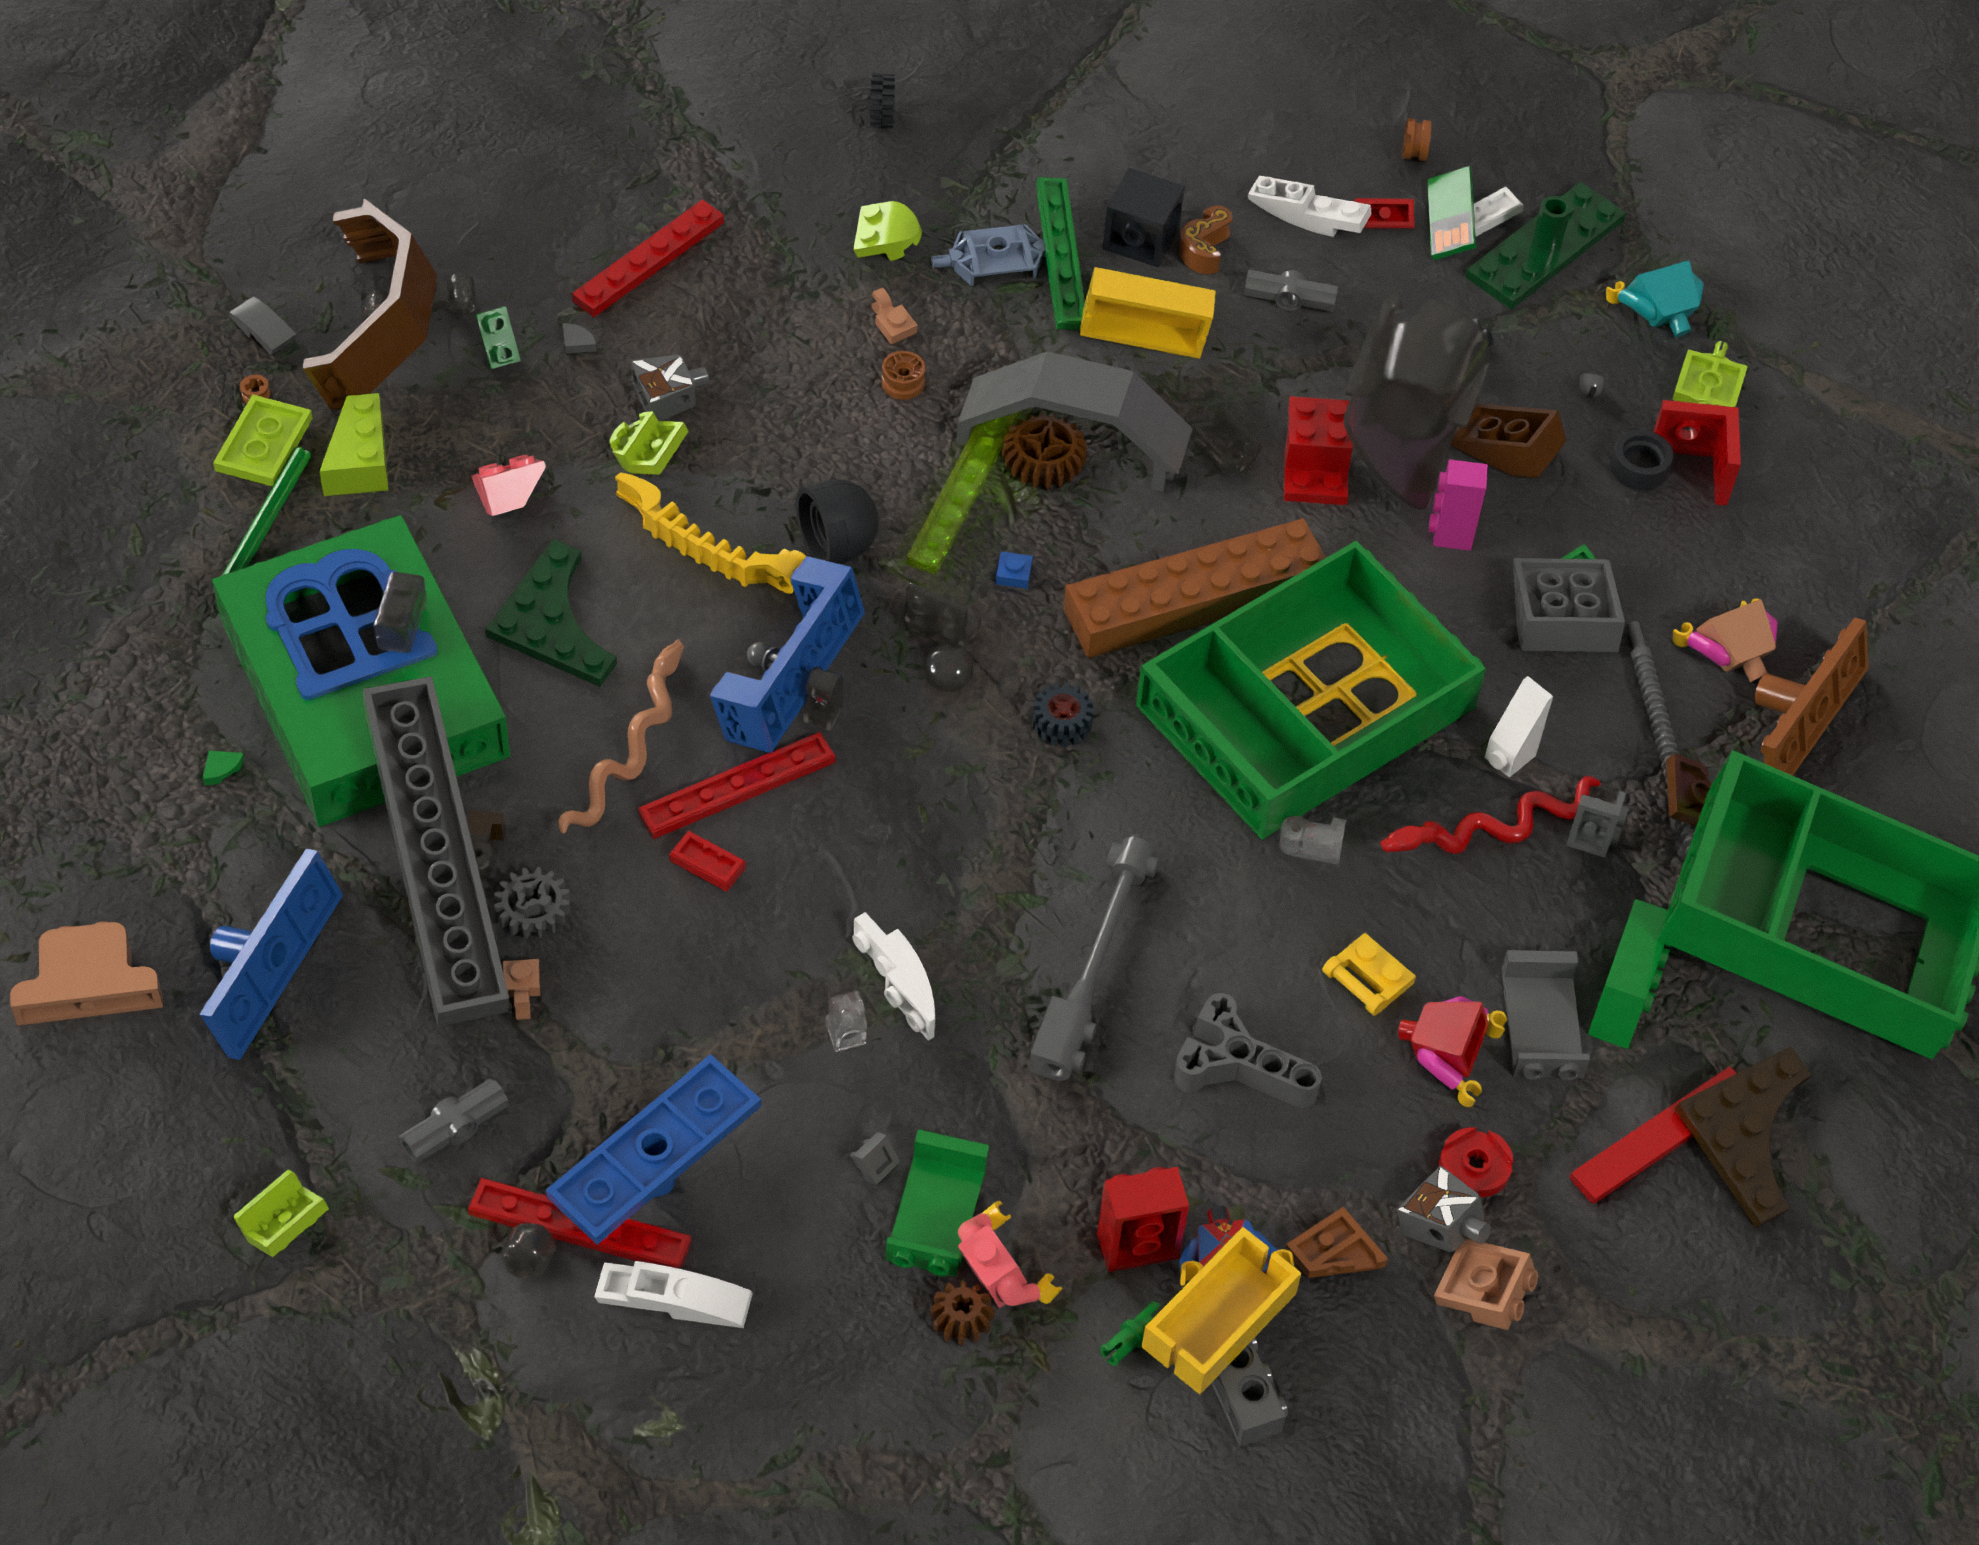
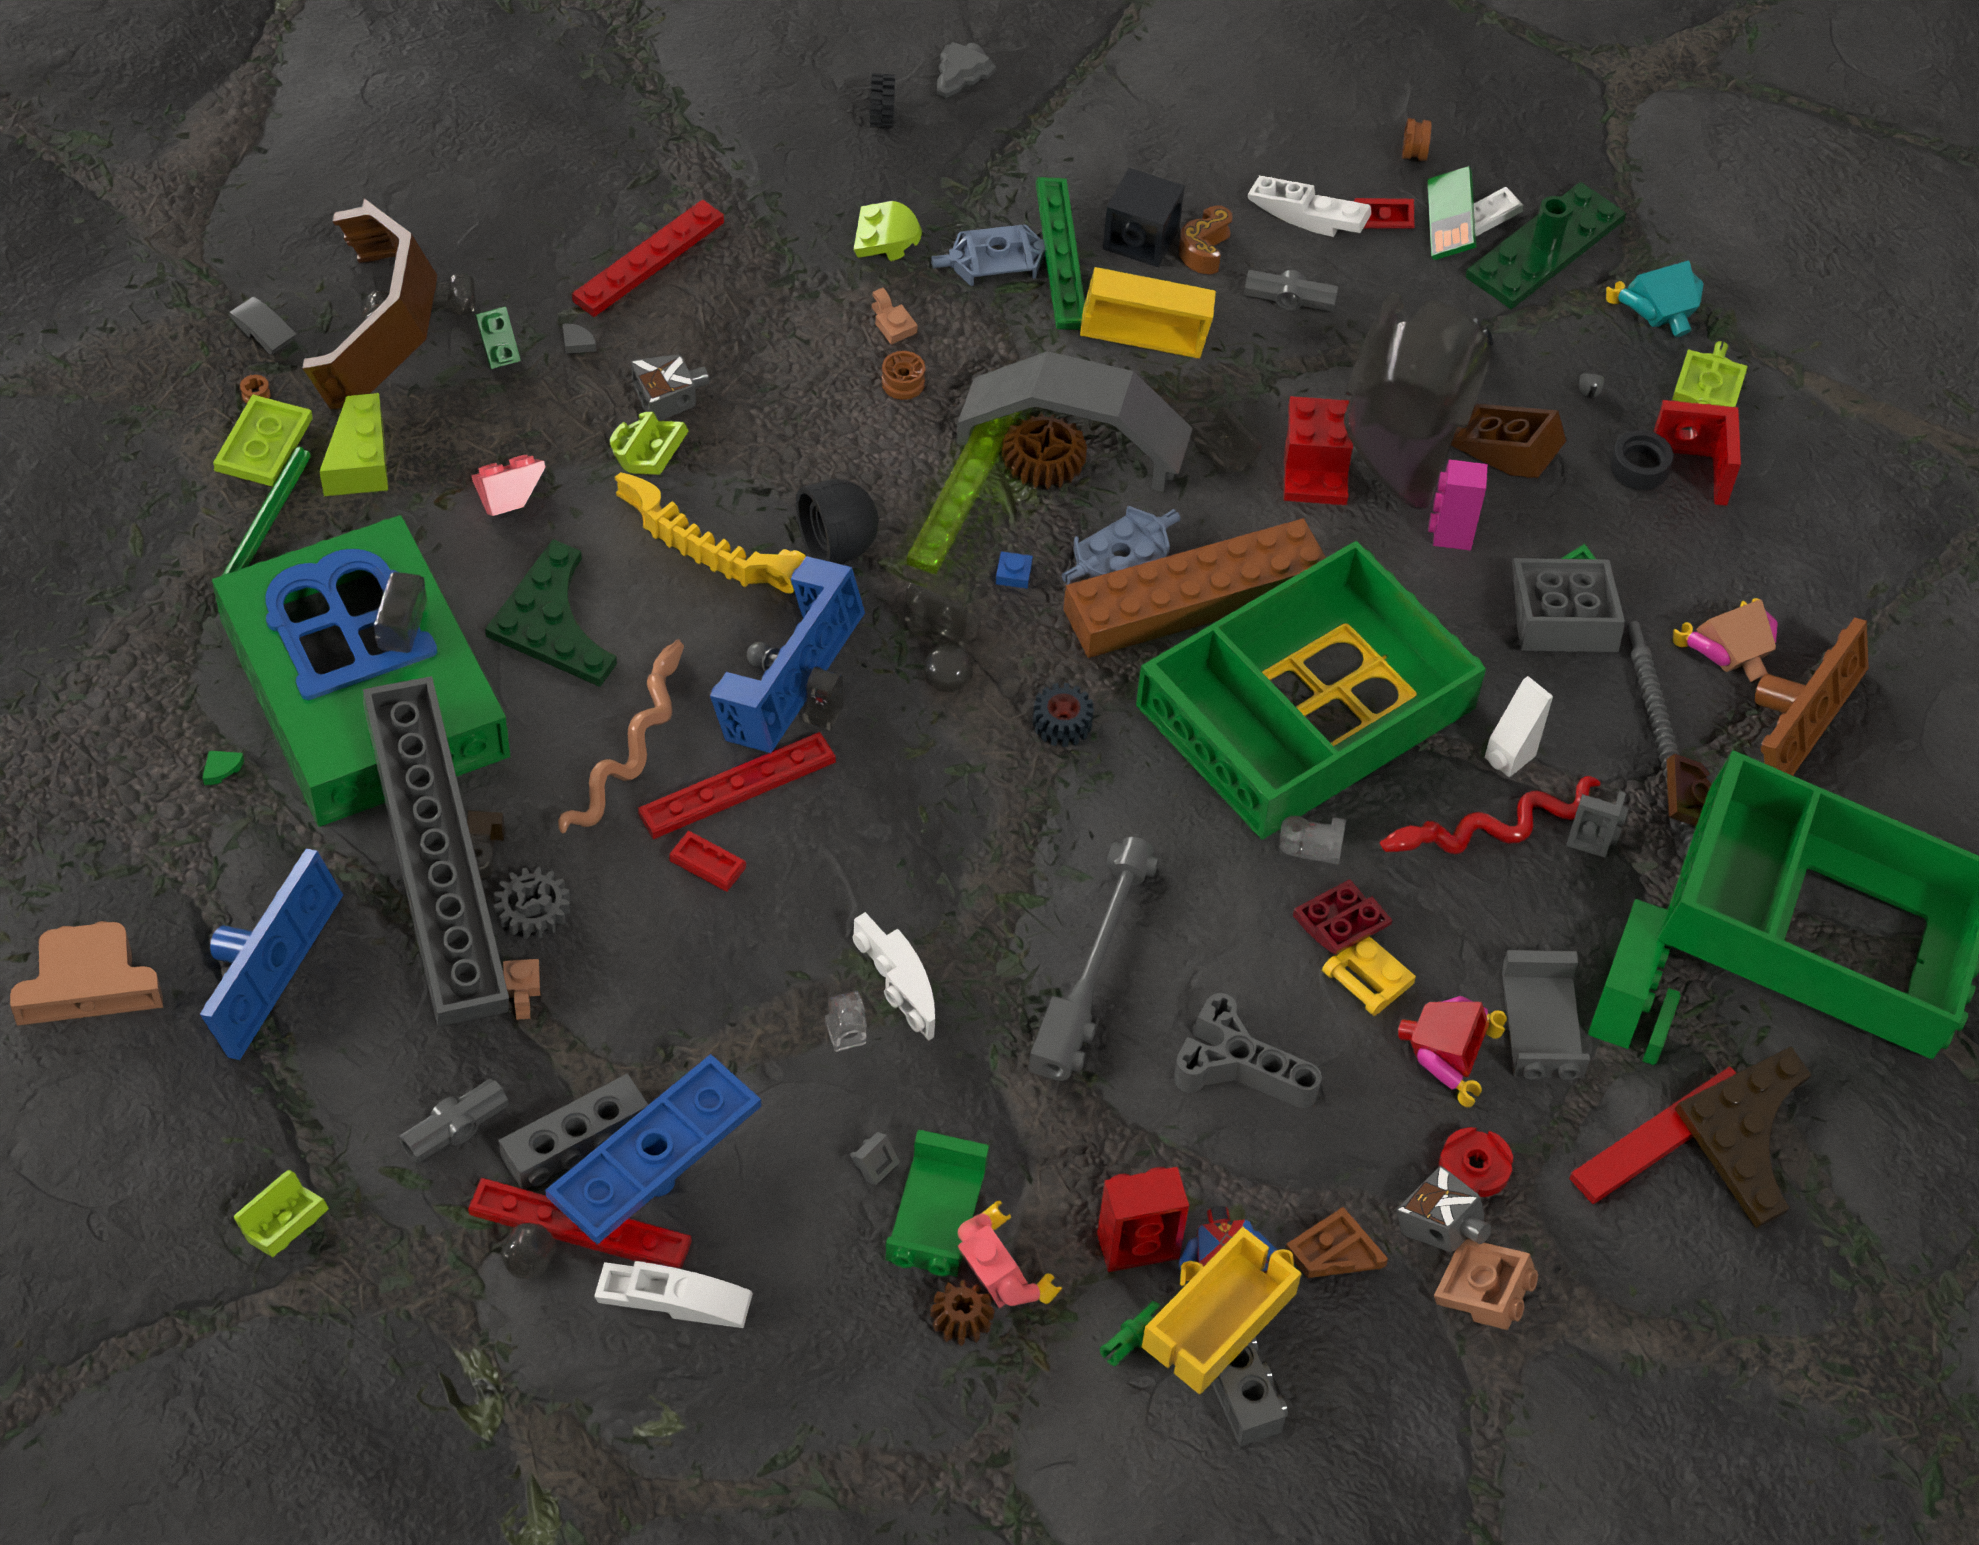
(553, 1132): none -> dark grey brick
(962, 68): none -> dark grey rock
(1137, 534): none -> sand blue plate
(1341, 917): none -> dark red slope
(1662, 1027): none -> green tile

